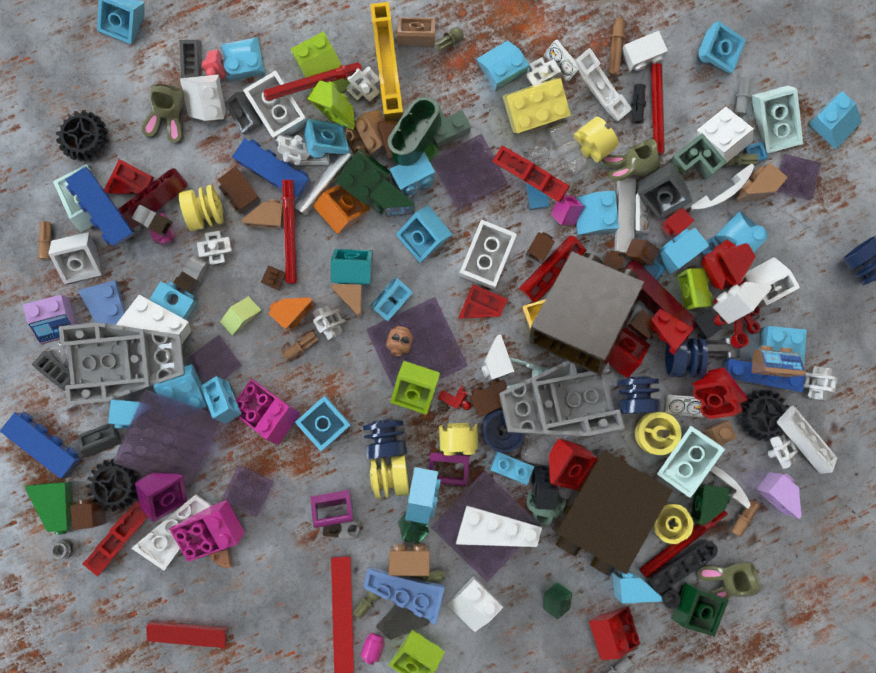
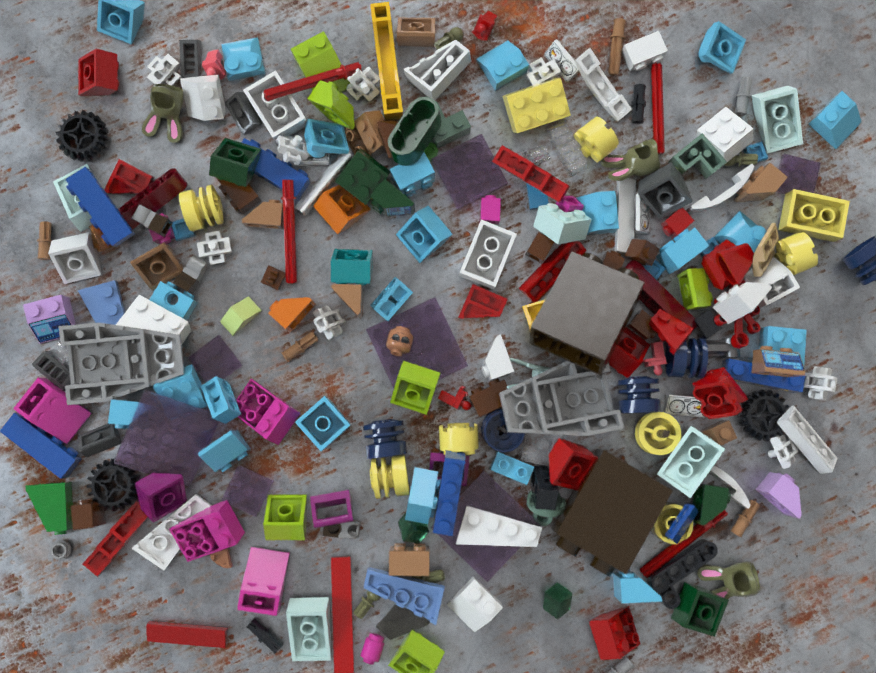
(48, 409): none -> dark pink slope
(97, 240): none -> clear orange cone
(98, 73): none -> red slope
(157, 265): none -> medium nougat slope
(164, 71): none -> white piece
(181, 230): none -> dark azure tile
(224, 451): none -> medium azure slope
(234, 162): none -> dark green slope
(263, 581): none -> slope
(264, 635): none -> black pin
(285, 517): none -> lime slope
(309, 628): none -> light aqua slope
(439, 70): none -> white wedge
(449, 493): none -> blue brick
(484, 25): none -> red piece
(490, 209): none -> dark pink brick
(561, 225): none -> light aqua brick
(658, 358): none -> coral piece
(681, 523): none -> blue slope
(765, 251): none -> tan slope
(796, 253): none -> light yellow brick
(814, 214): none -> light yellow brick

